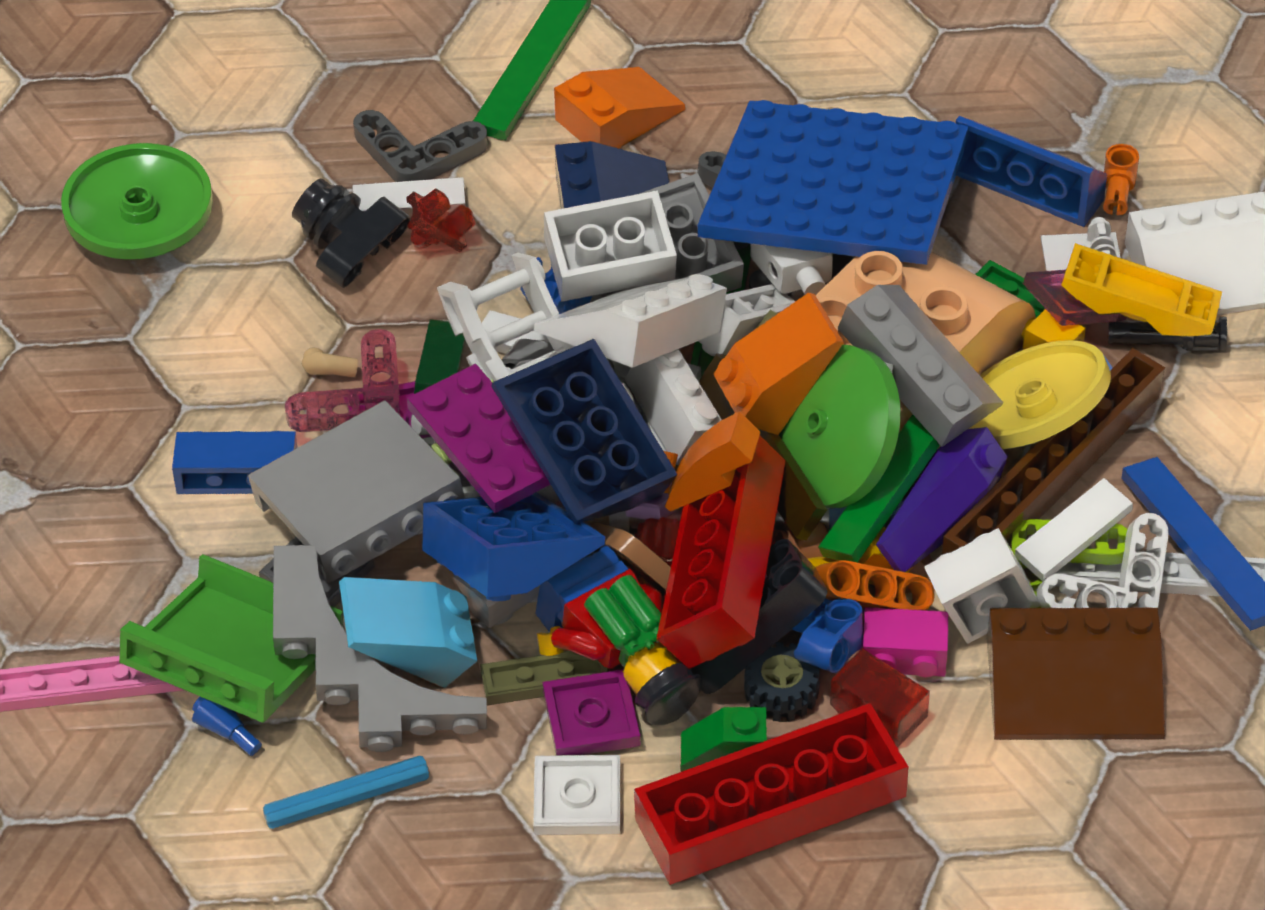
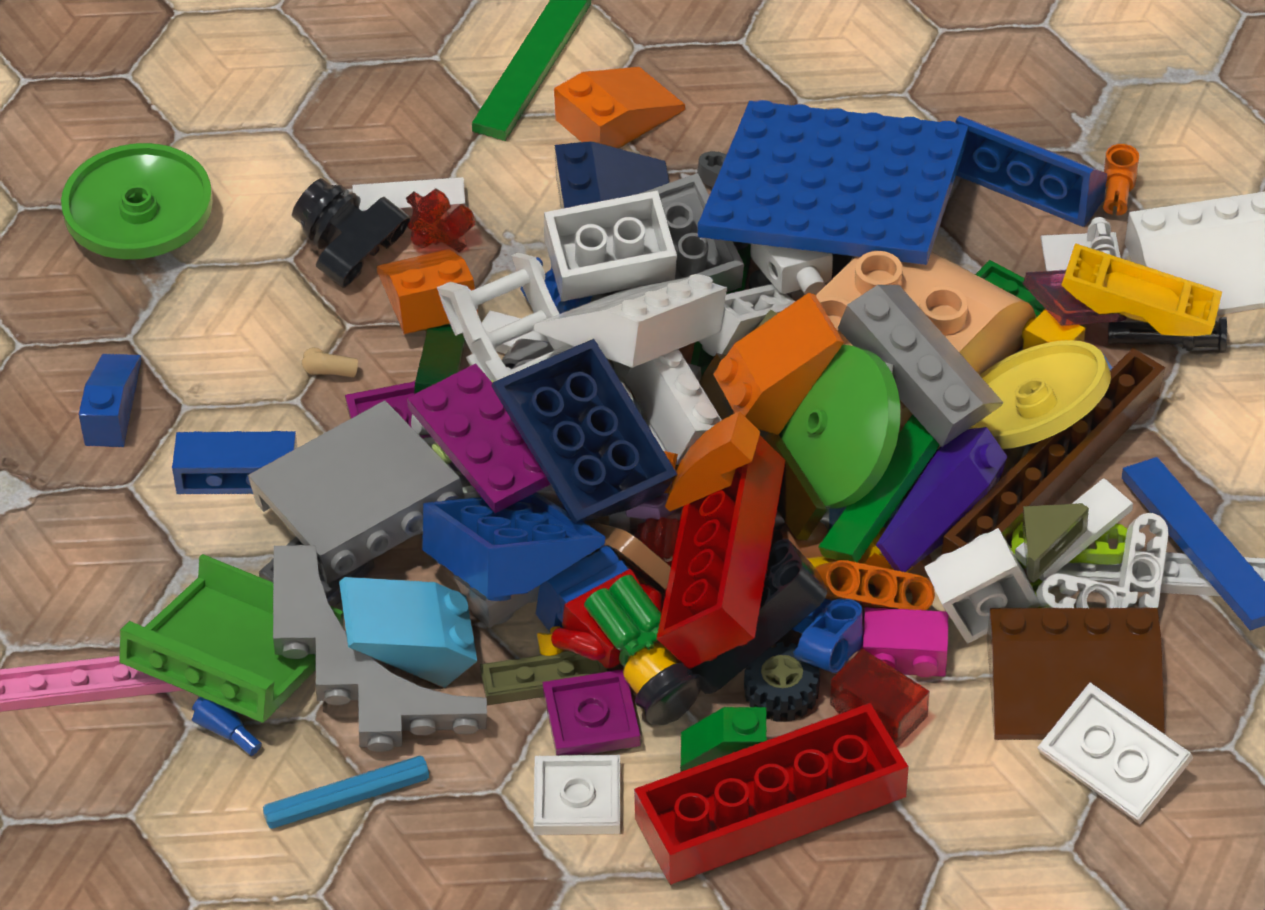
(109, 400): none -> blue slope
(369, 395): clear pink beam -> none
(413, 287): none -> orange slope
(416, 162): dark grey beam -> none
(1049, 533): none -> olive slope
(1115, 753): none -> white tile

